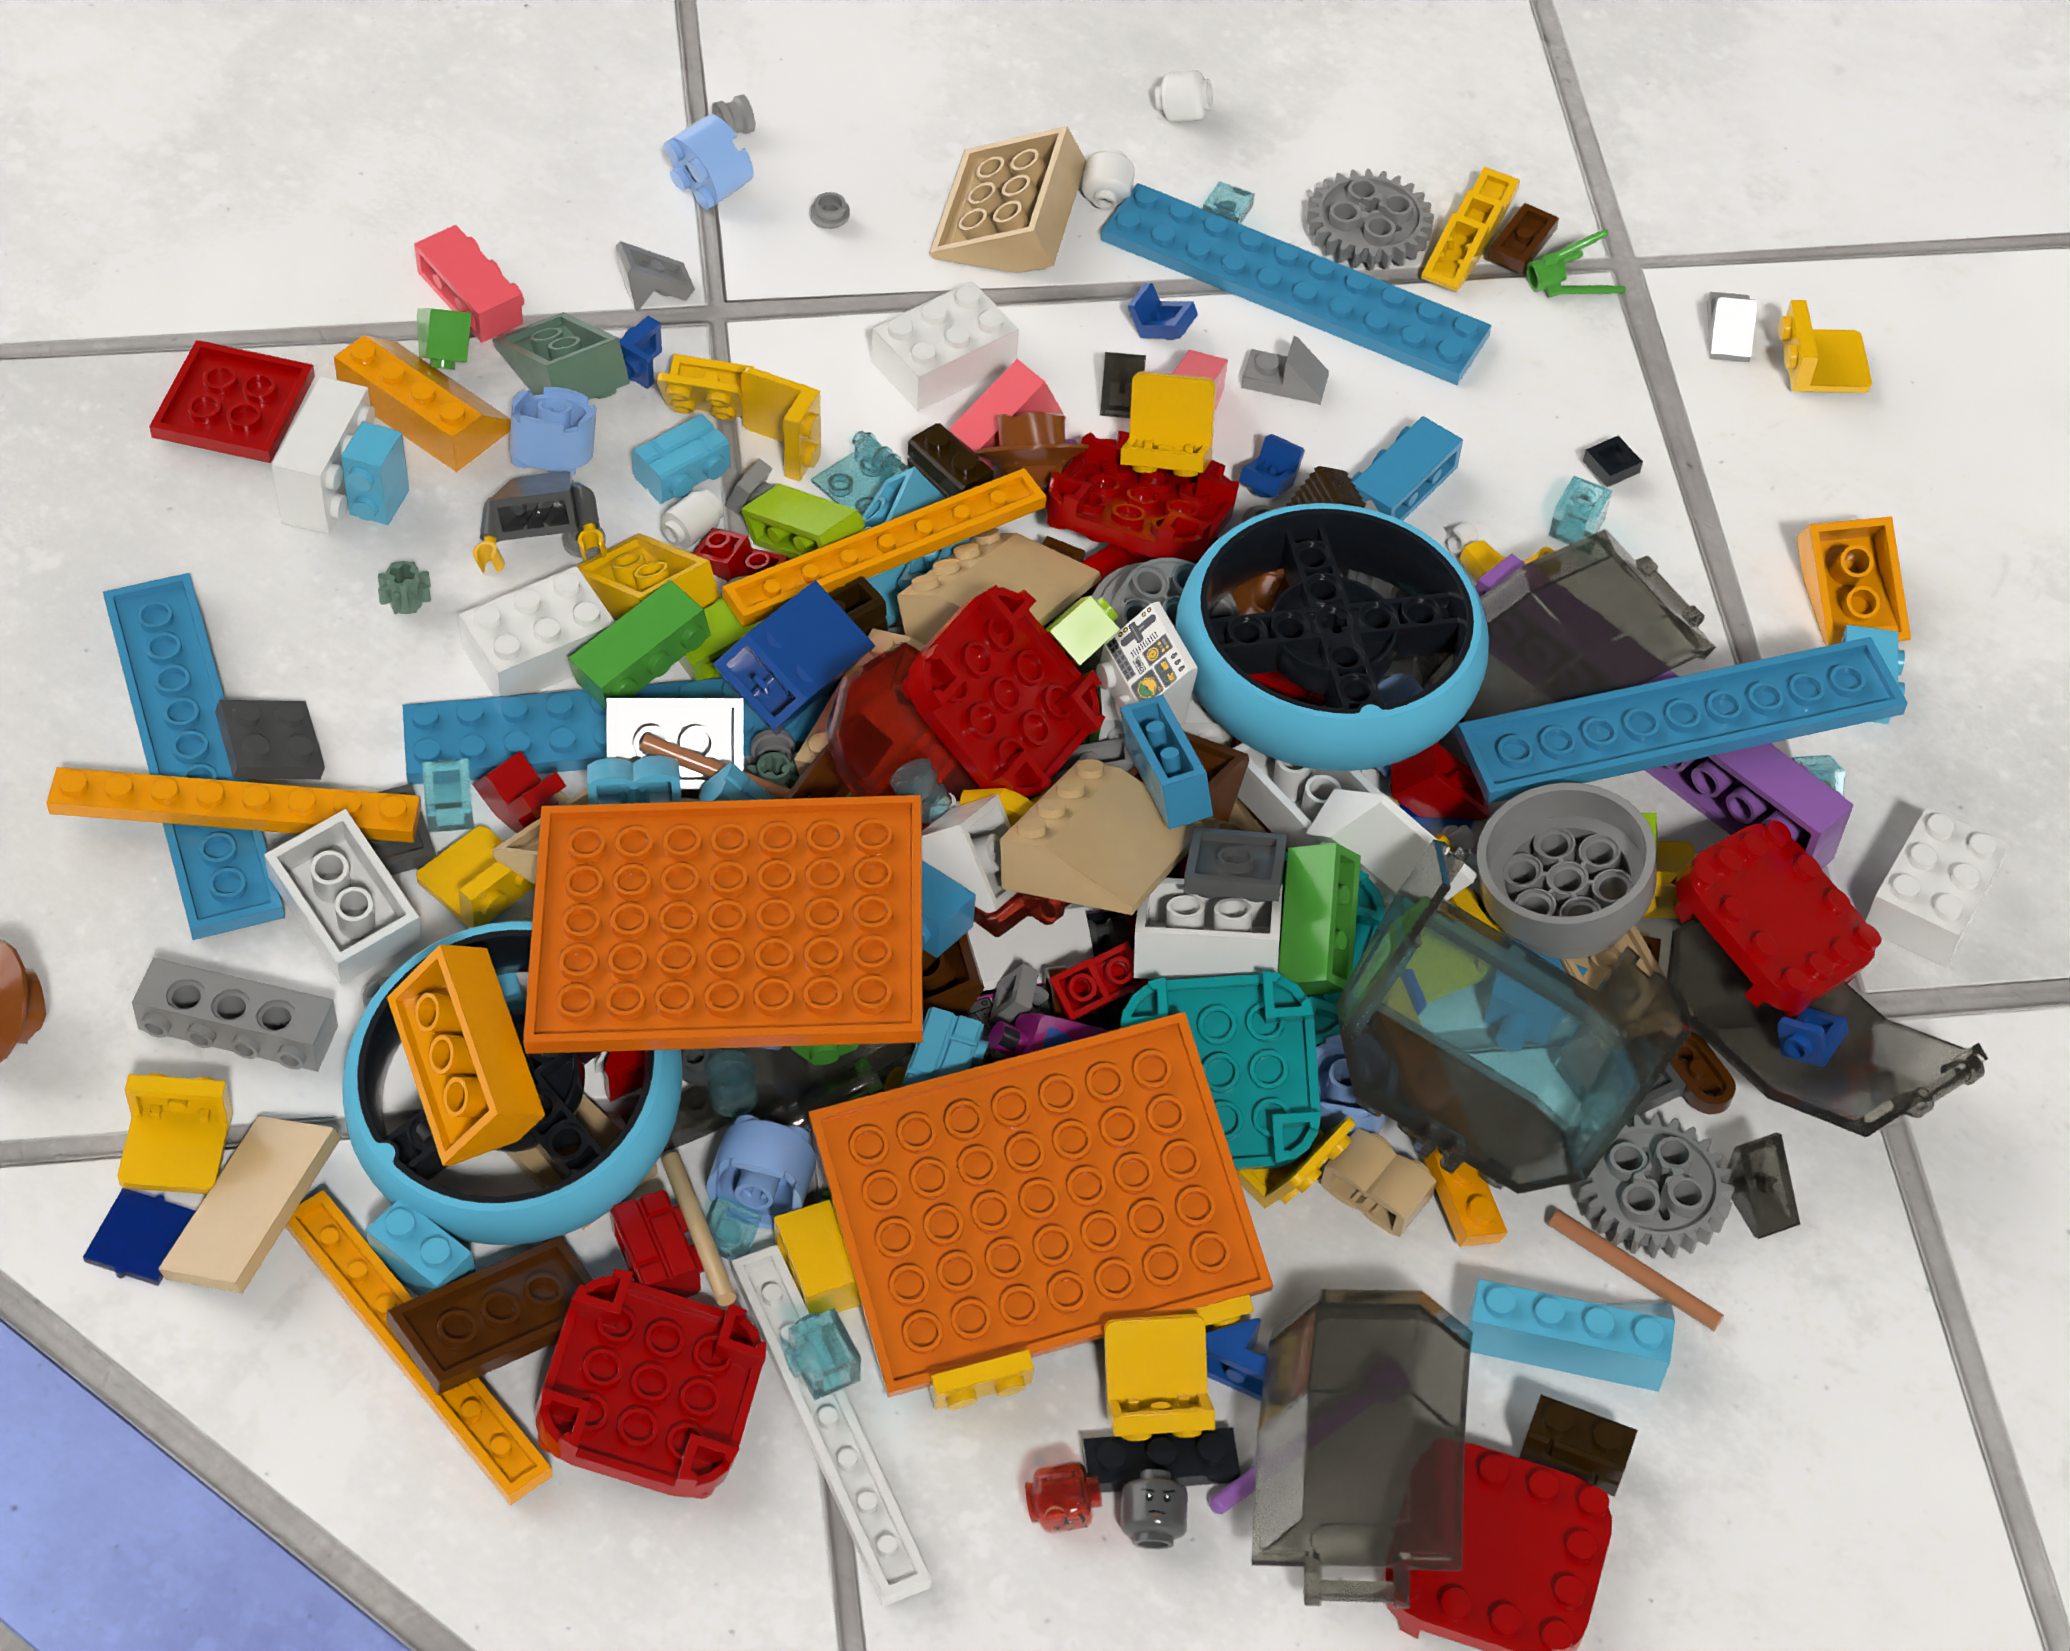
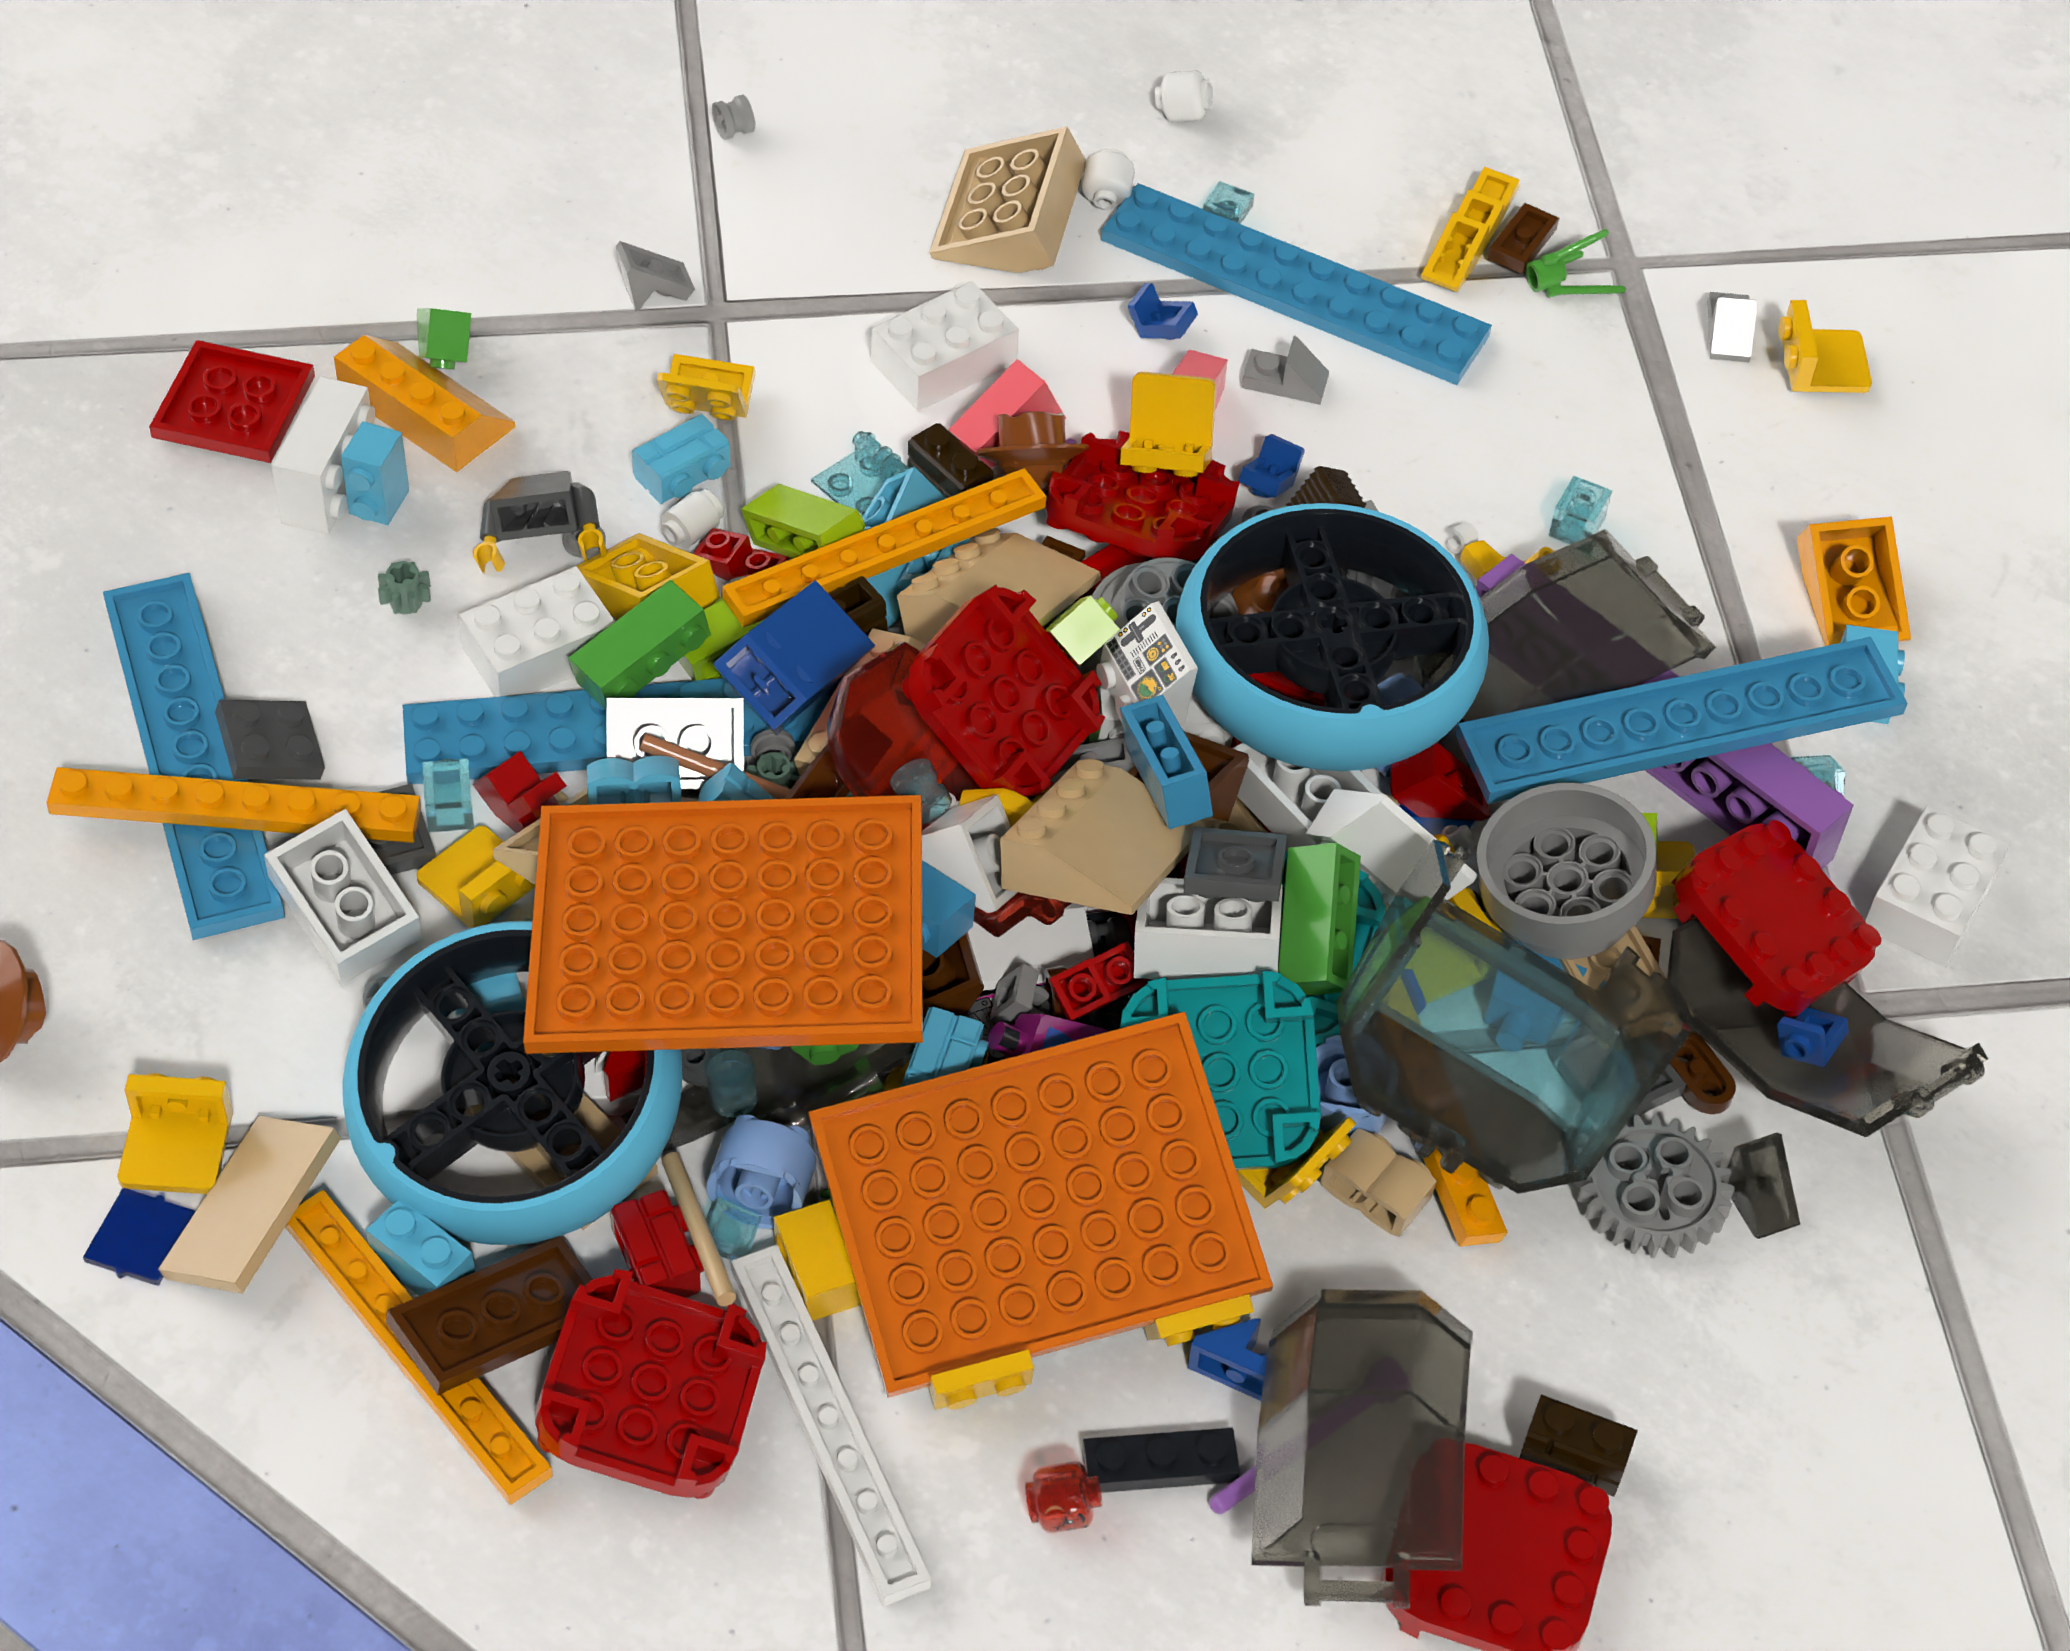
(215, 998): light grey brick -> none
(464, 1054): light orange slope -> none
(469, 282): coral brick -> none
(552, 430): light blue brick -> none
(565, 355): sand green slope -> none
(639, 349): blue bracket -> none
(708, 161): light blue brick -> none
(750, 486): light grey tile -> none
(784, 413): yellow bracket -> none
(822, 1354): clear light blue brick -> none
(830, 210): light grey plate -> none
(1117, 383): clear smoke slope -> none
(1154, 1510): dark grey head -> none
(1157, 1376): yellow bracket -> none
(1369, 219): light grey gear -> none
(1410, 468): dark azure brick -> none
(1573, 1336): medium azure wedge -> none
(1612, 461): black plate -> none
(1636, 1270): nougat bar -> none

